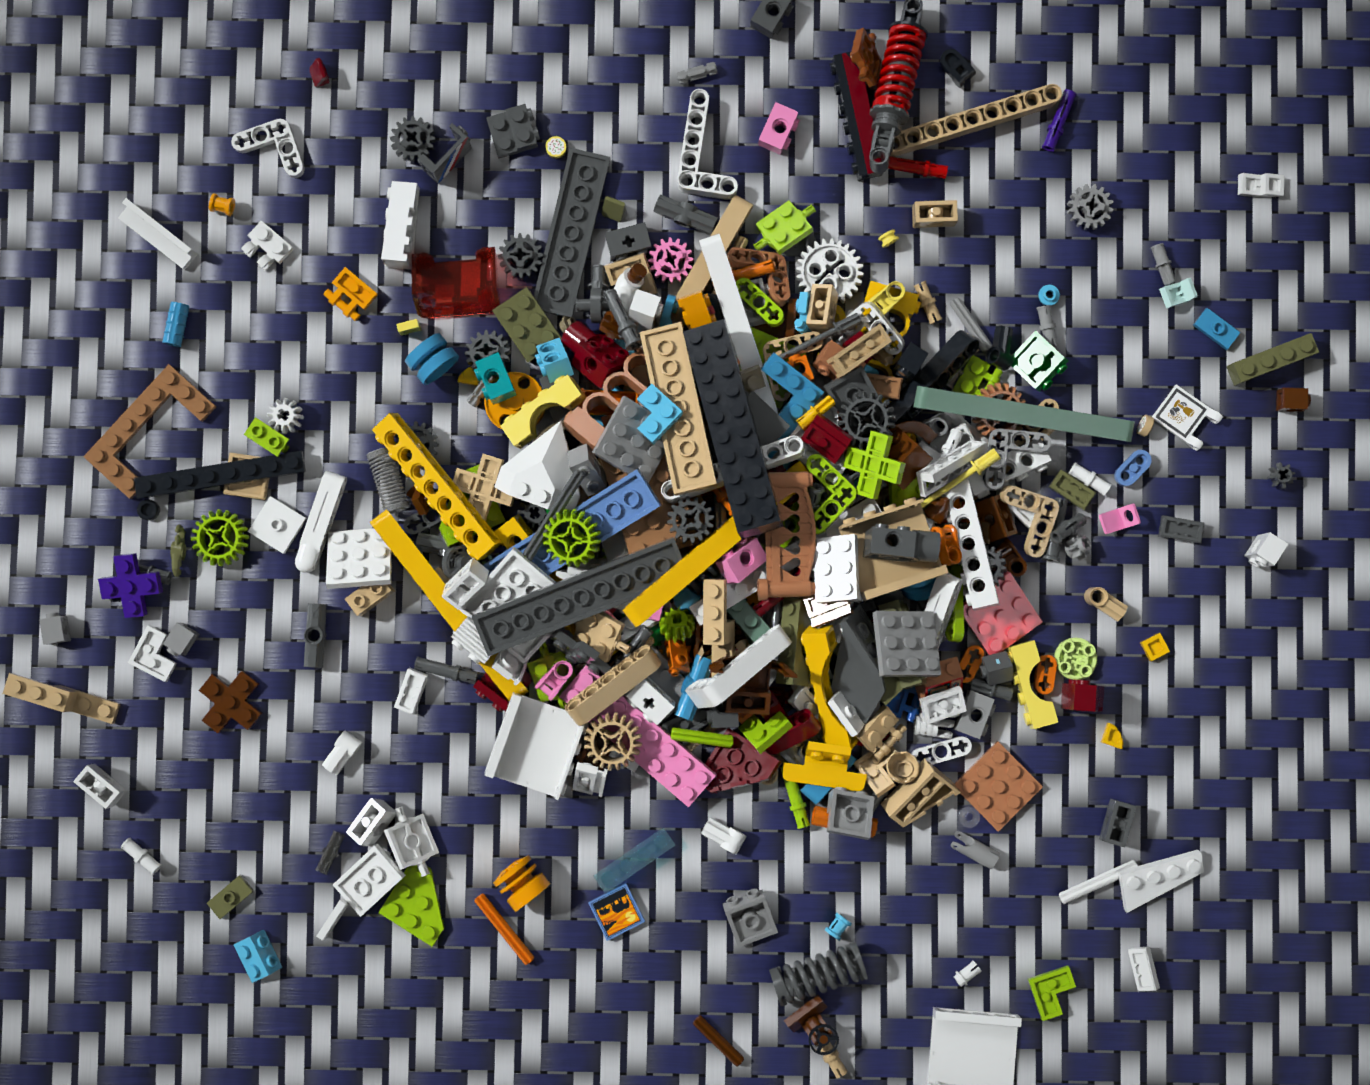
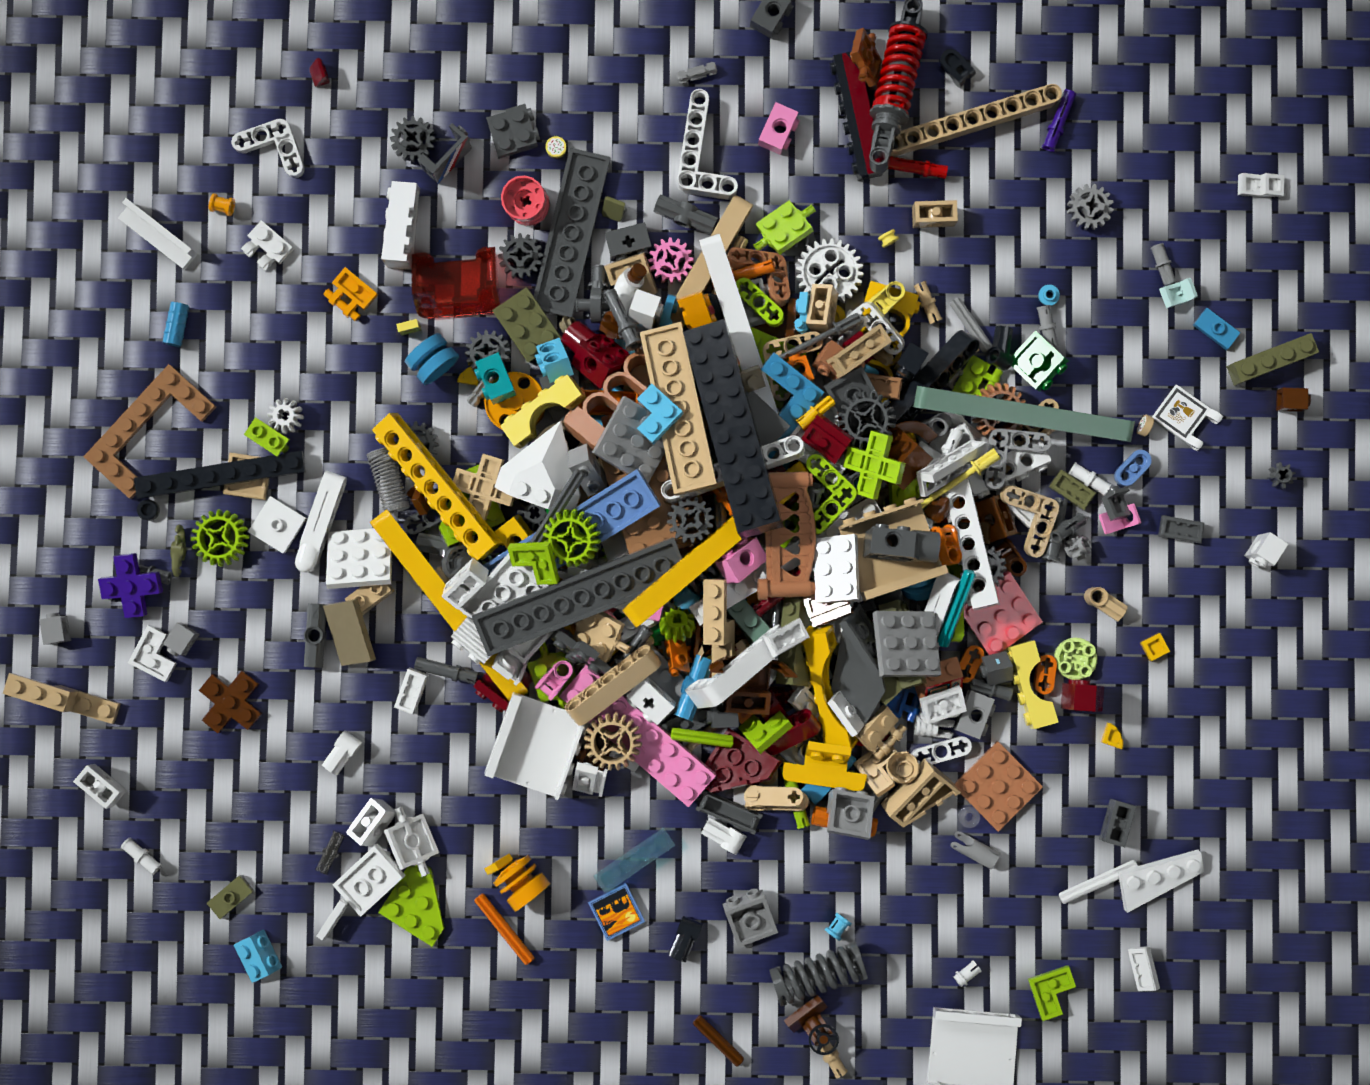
(349, 632): none -> dark tan tile
(497, 865): none -> yellow tile
(525, 189): none -> coral wheel
(537, 555): none -> lime plate
(686, 935): none -> black piece
(728, 811): none -> dark grey container
(775, 798): none -> tan piece
(786, 637): none -> white plate
(956, 608): none -> teal axle
(1115, 503): none -> dark grey bracket

